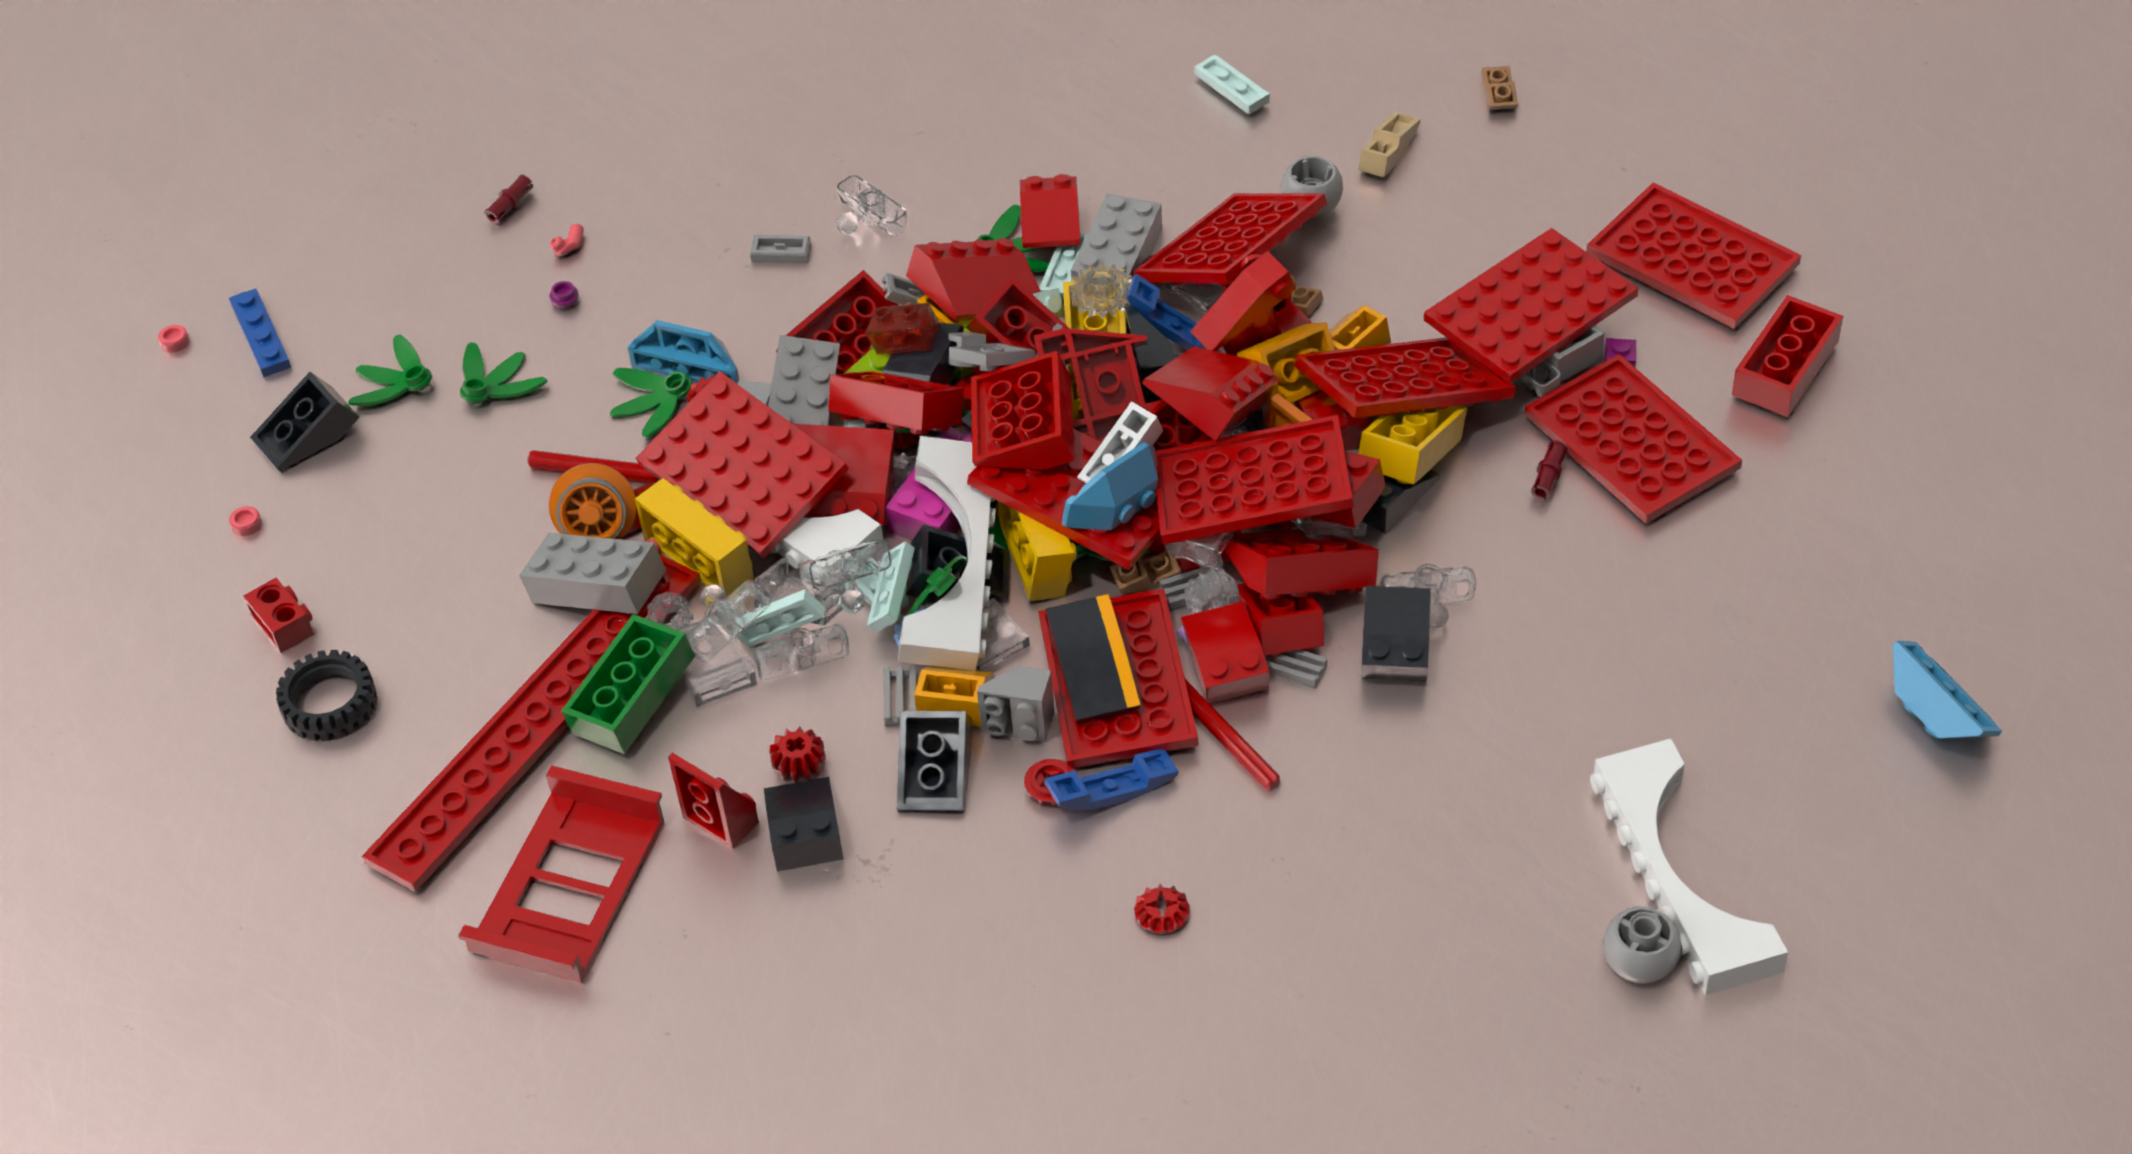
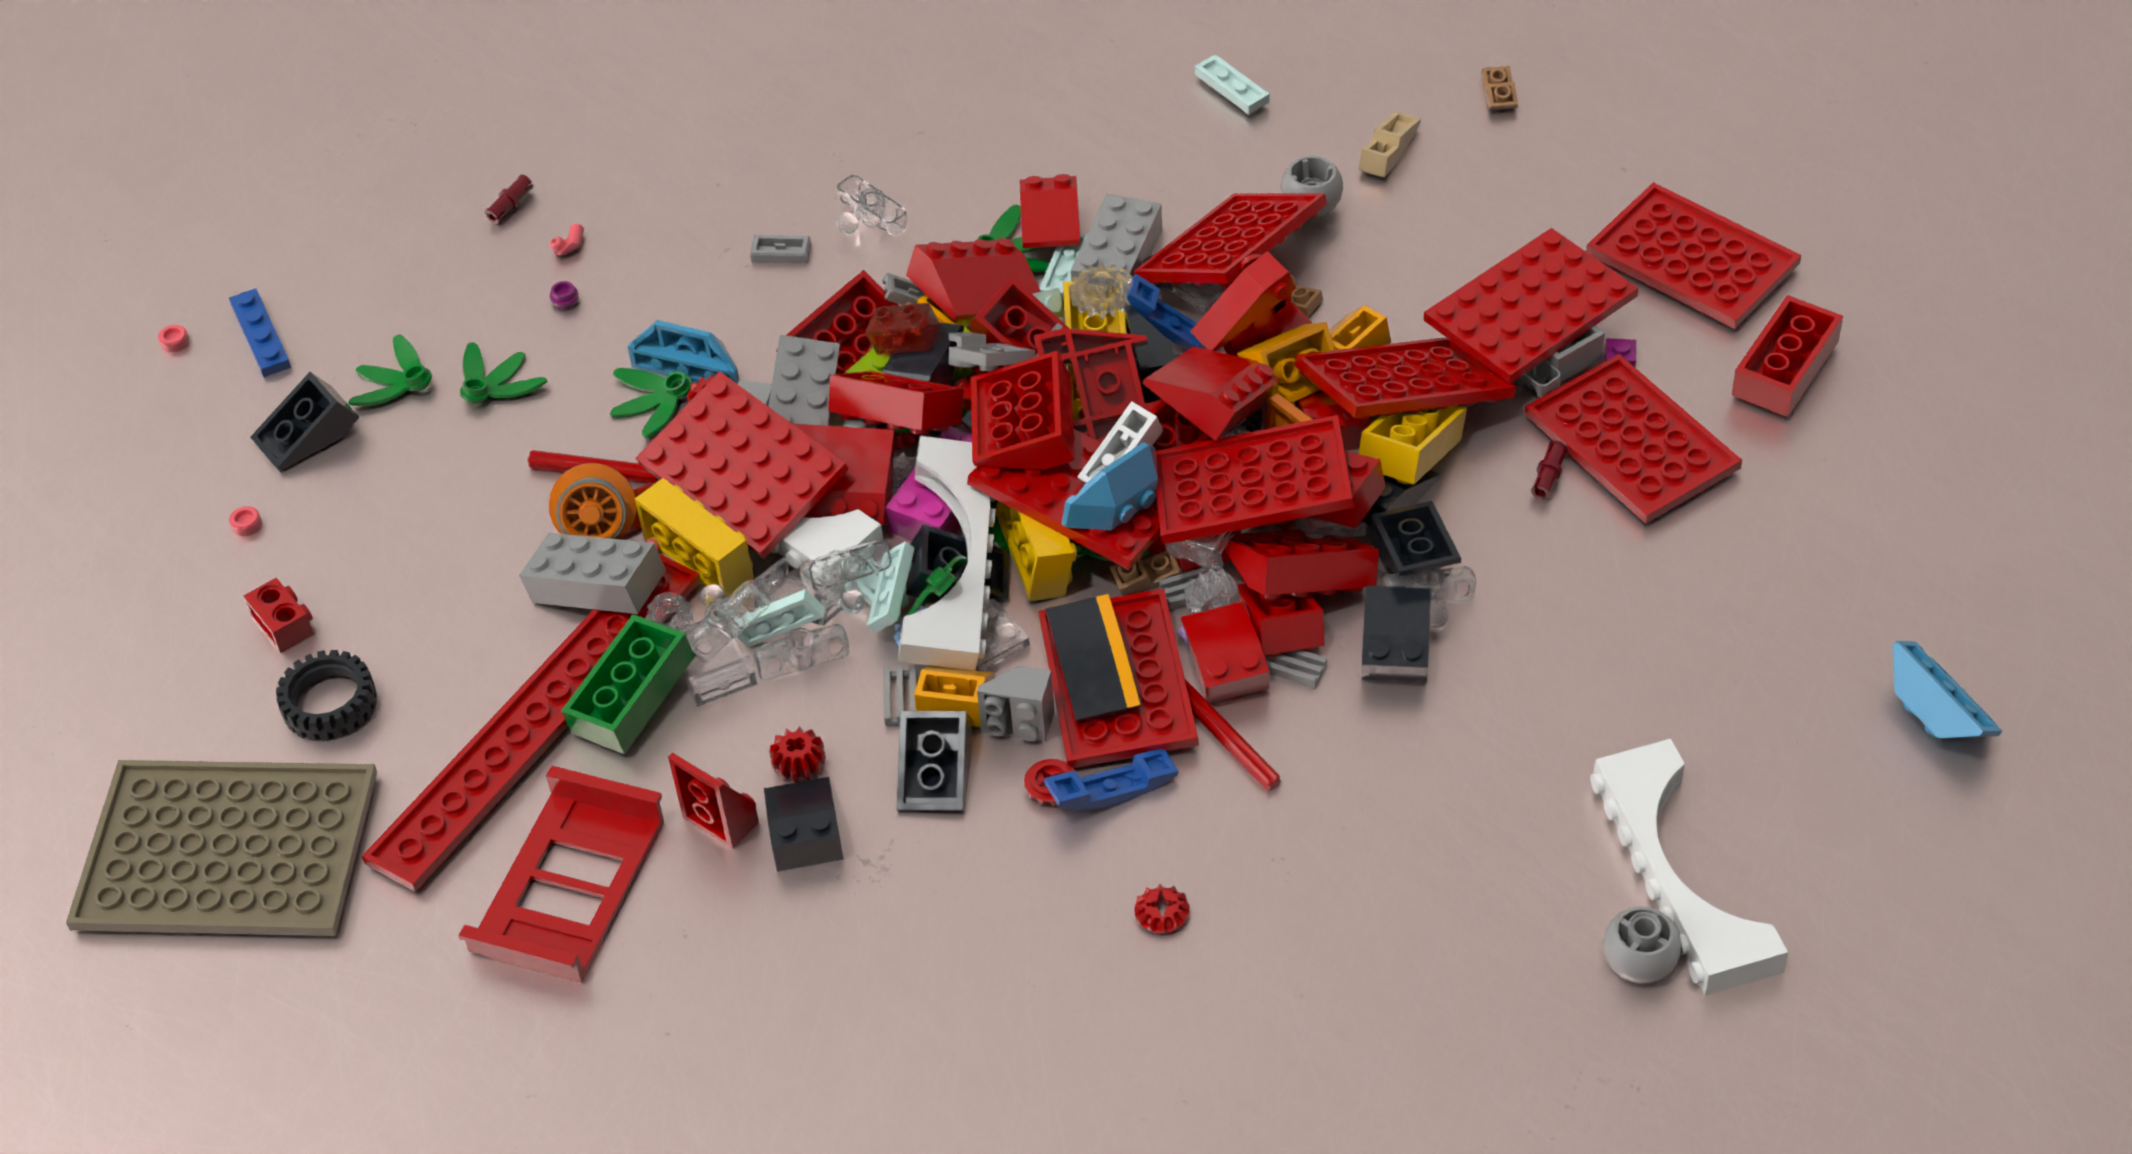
(224, 848): none -> dark tan plate
(1413, 539): none -> black slope

